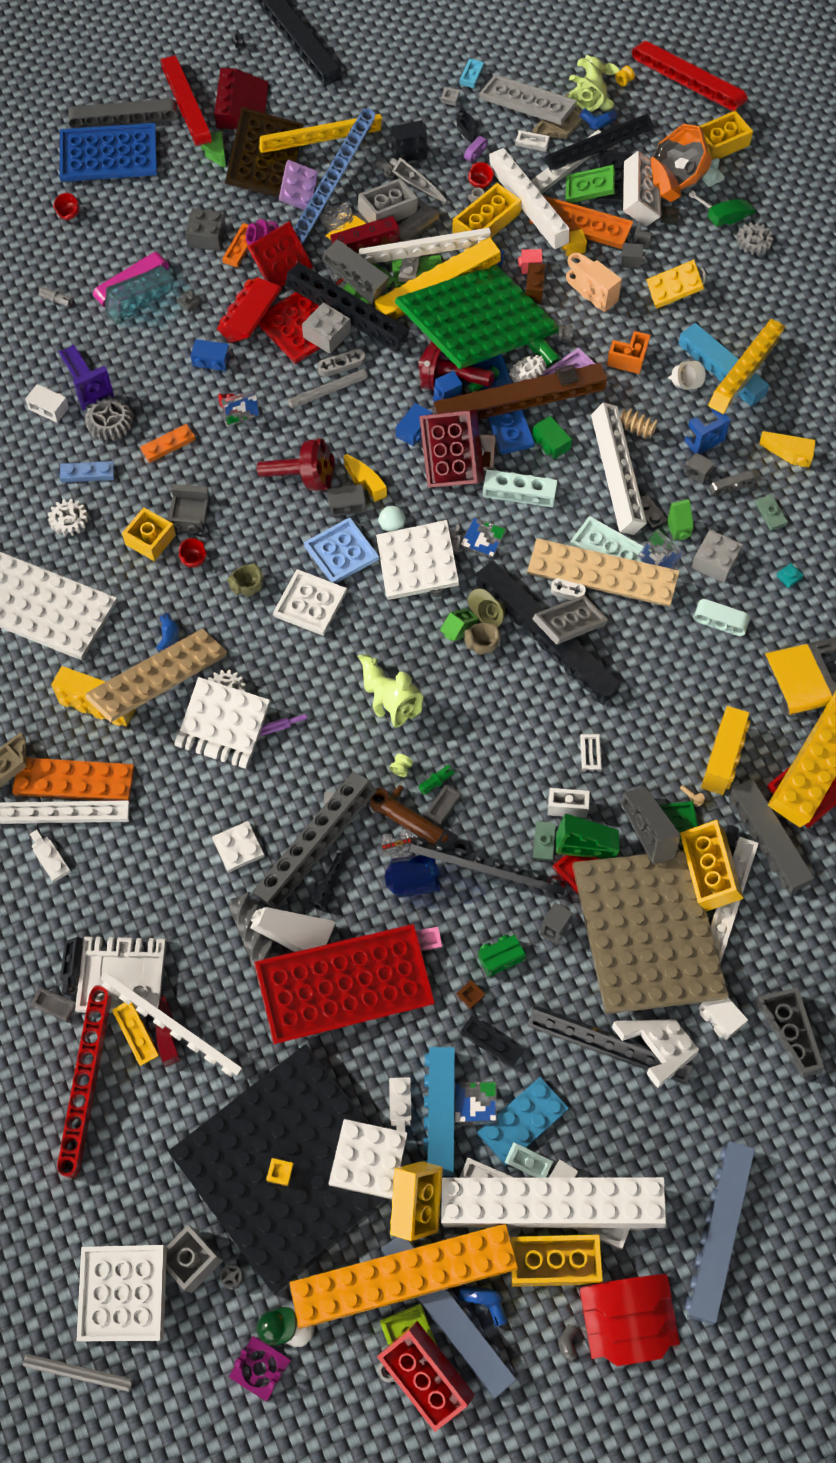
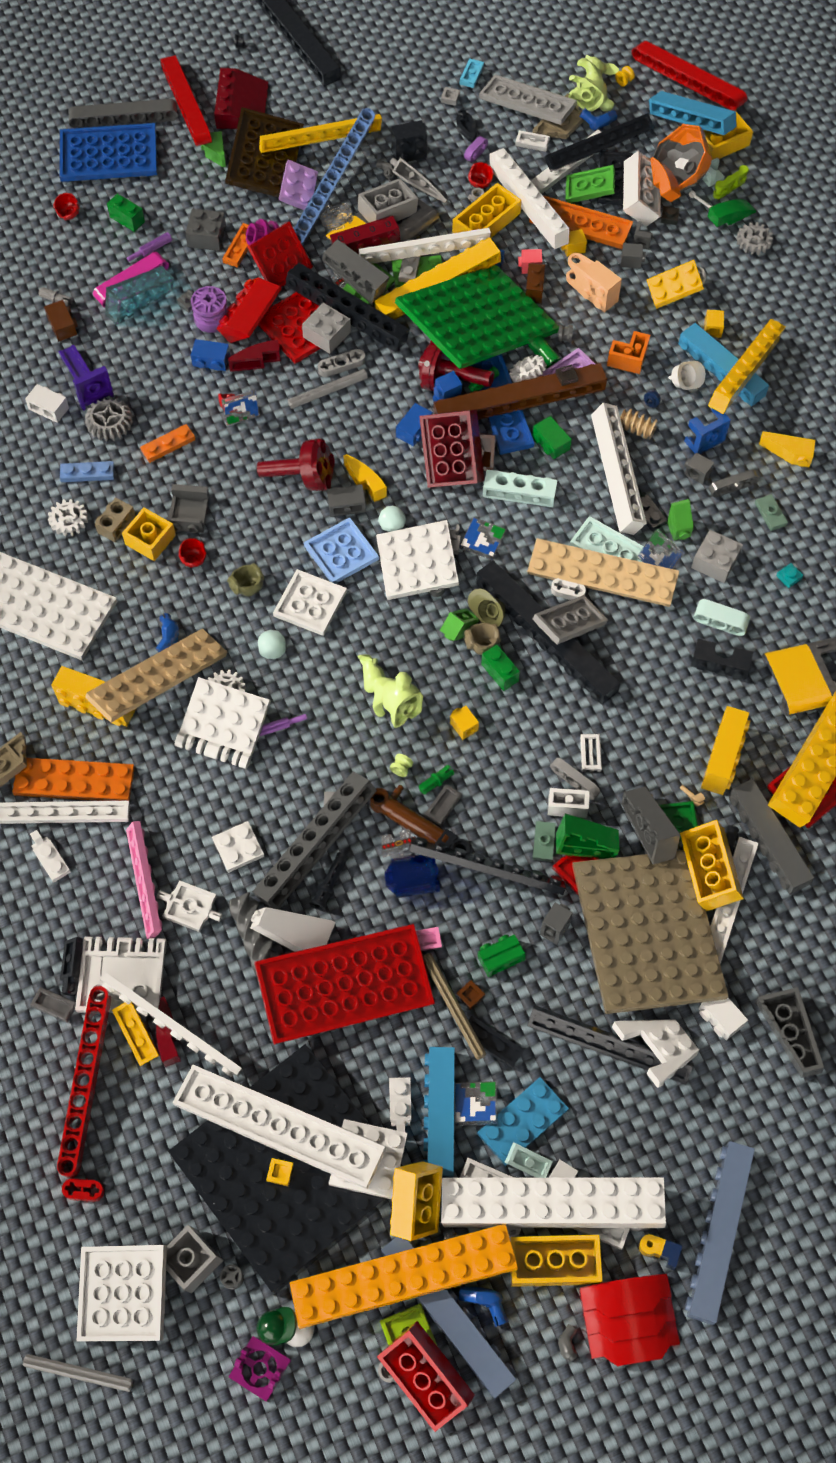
(60, 320): none -> reddish brown brick
(82, 1195): none -> red beam
(117, 521): none -> dark tan brick
(126, 212): none -> green brick
(144, 883): none -> bright pink plate
(151, 246): none -> medium lavender axle
(189, 906): none -> white plate
(208, 307): none -> medium lavender wheel
(255, 356): none -> dark red slope
(271, 644): none -> light aqua hair
(280, 1126): none -> white plate
(454, 1006): none -> dark tan axle
(464, 722): none -> yellow brick
(500, 667): none -> green brick
(574, 777): none -> light grey beam
(652, 399): none -> dark blue plate
(660, 1248): none -> leg
(692, 112): none -> dark azure brick
(707, 659): none -> black arch
(714, 323): none -> yellow brick
(730, 183): none -> lime plate

